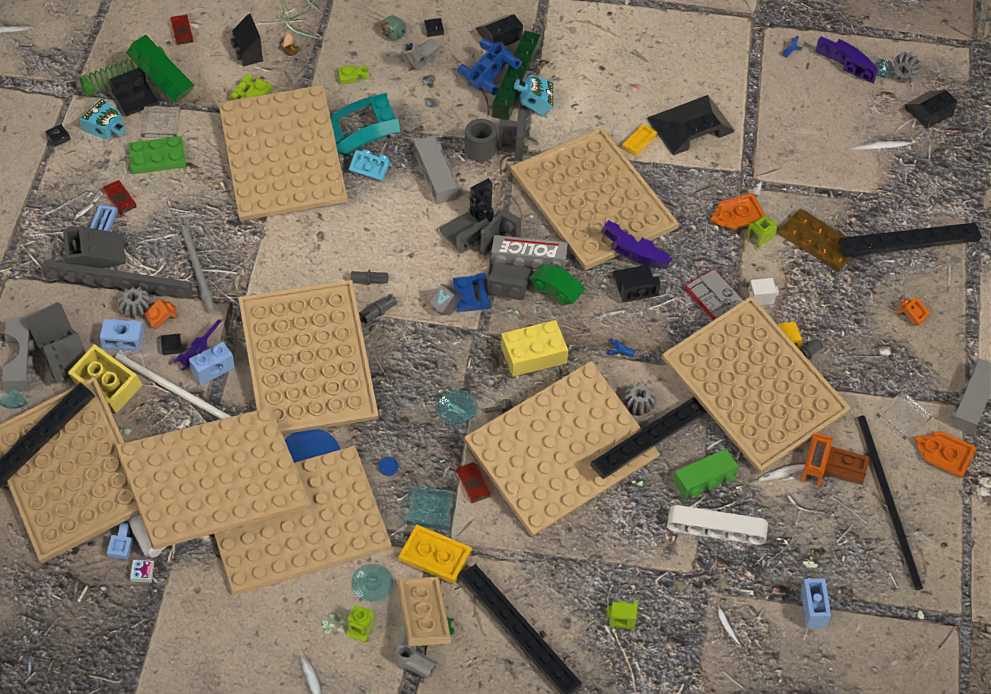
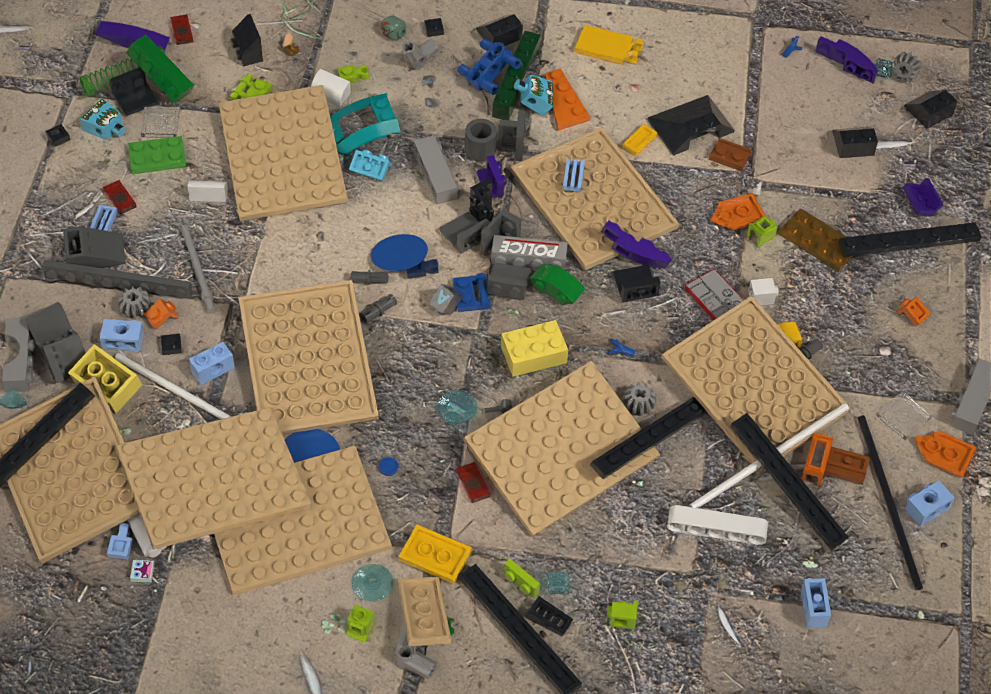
(126, 34): none -> dark purple slope
(197, 343): dark purple flag -> none
(208, 191): none -> white brick
(335, 87): none -> white brick
(399, 252): none -> blue sticker
(425, 266): none -> dark blue plate
(430, 507): clear light blue plate -> none
(493, 172): none -> dark purple bracket
(526, 582): none -> lime plate
(553, 611): none -> black slope
(558, 583): none -> clear light blue plate
(566, 104): none -> orange wing
(575, 164): none -> light blue tile
(608, 45): none -> yellow tile
(705, 474): bright green brick -> none
(730, 154): none -> dark orange plate
(781, 448): none -> white piece
(789, 481): none -> black plate
(855, 142): none -> black slope
(923, 197): none -> dark purple bracket
(923, 511): none -> light blue brick

